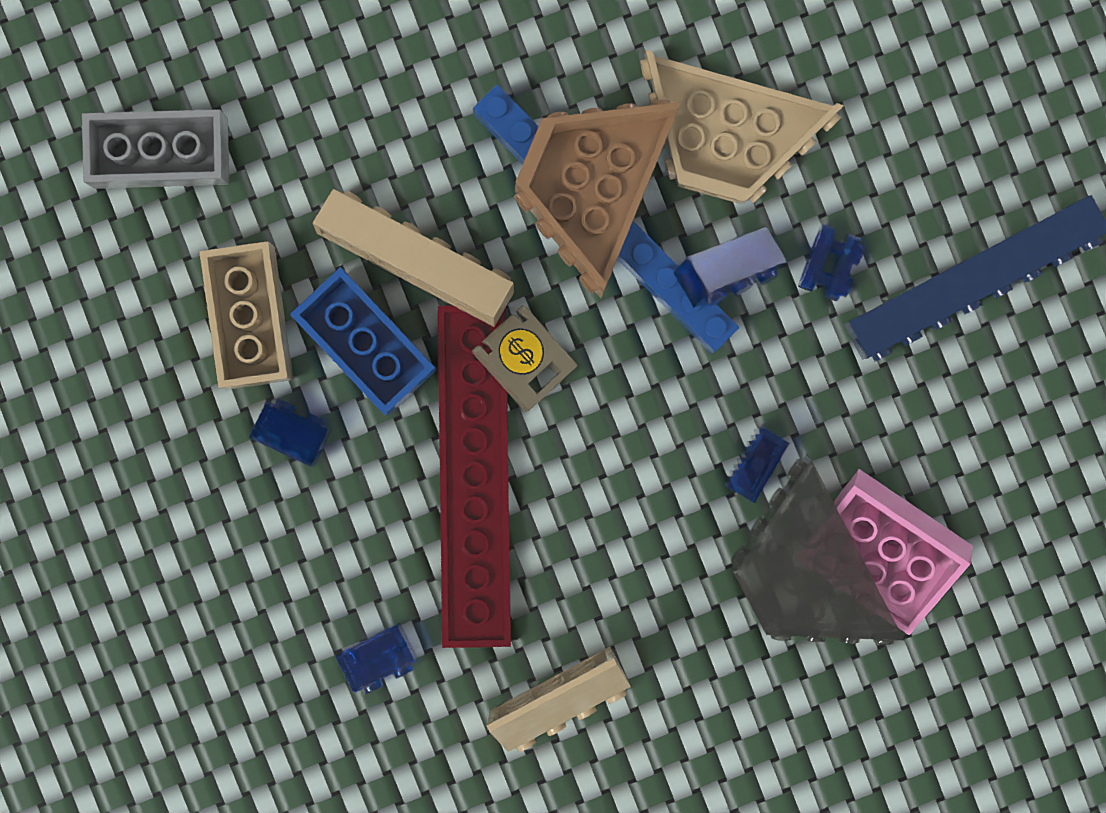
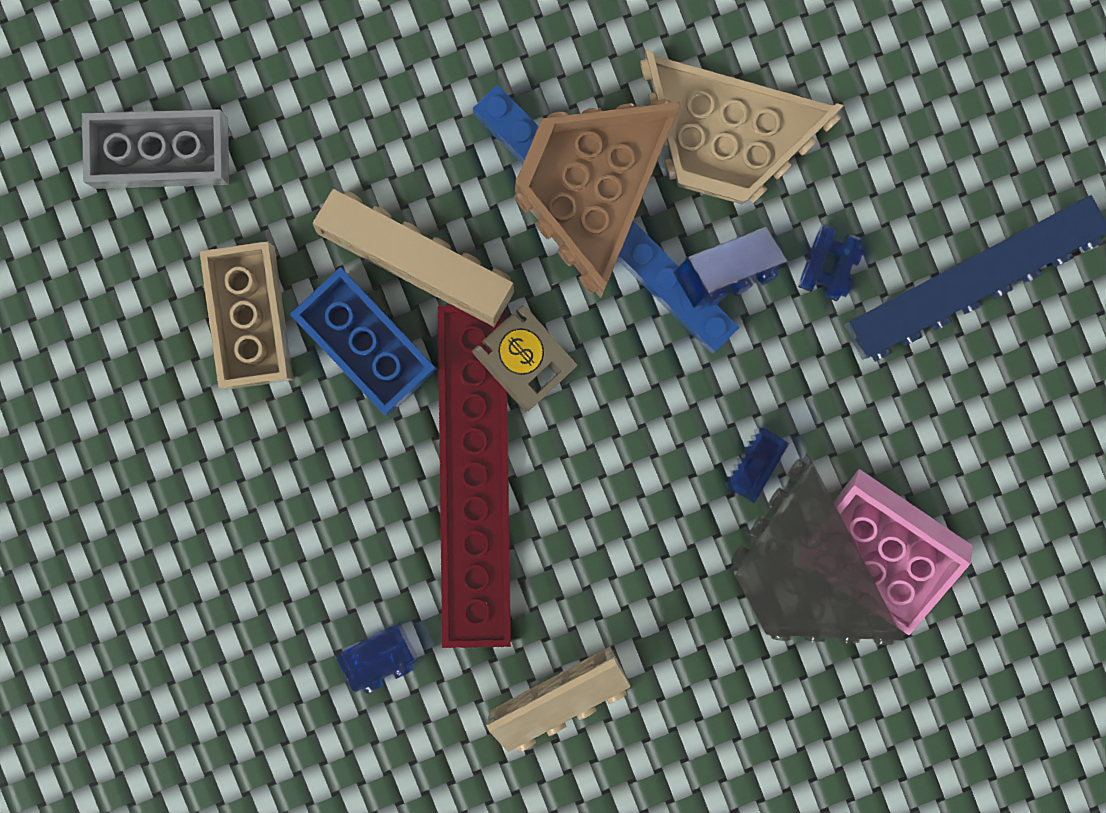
(290, 432): clear blue brick -> none

